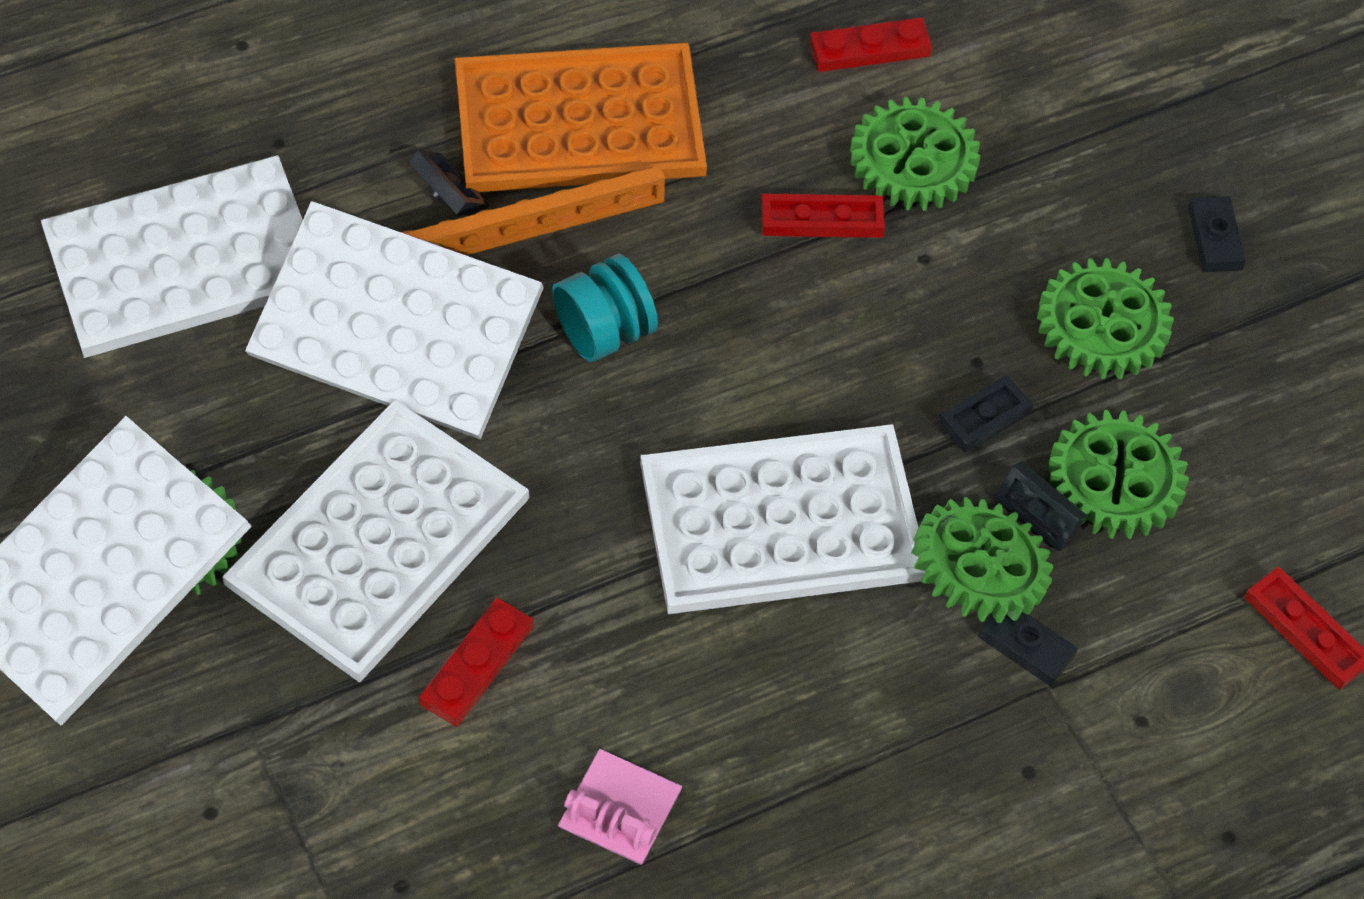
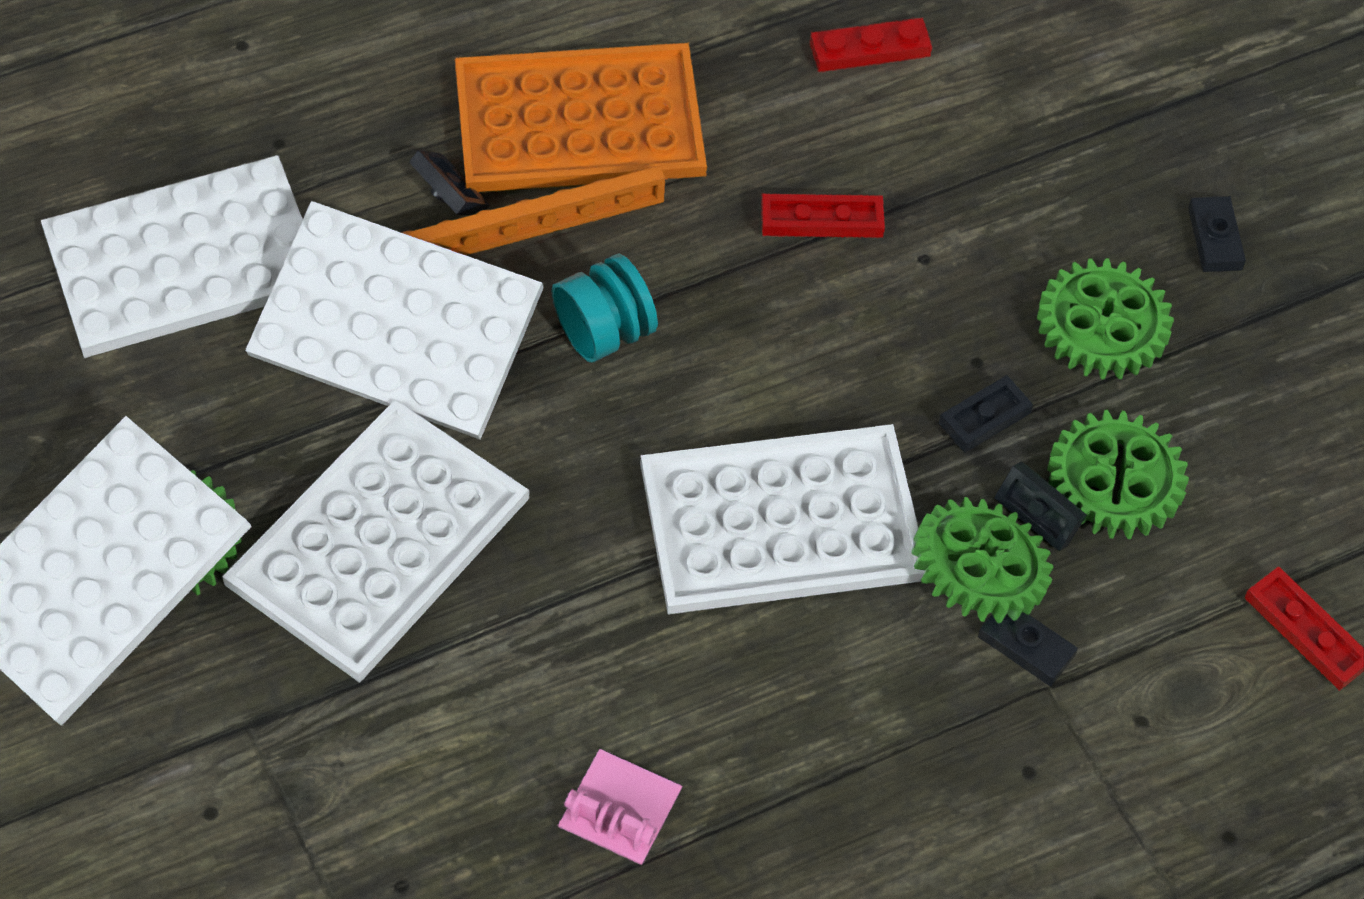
(476, 662): red plate -> none
(929, 173): bright green gear -> none

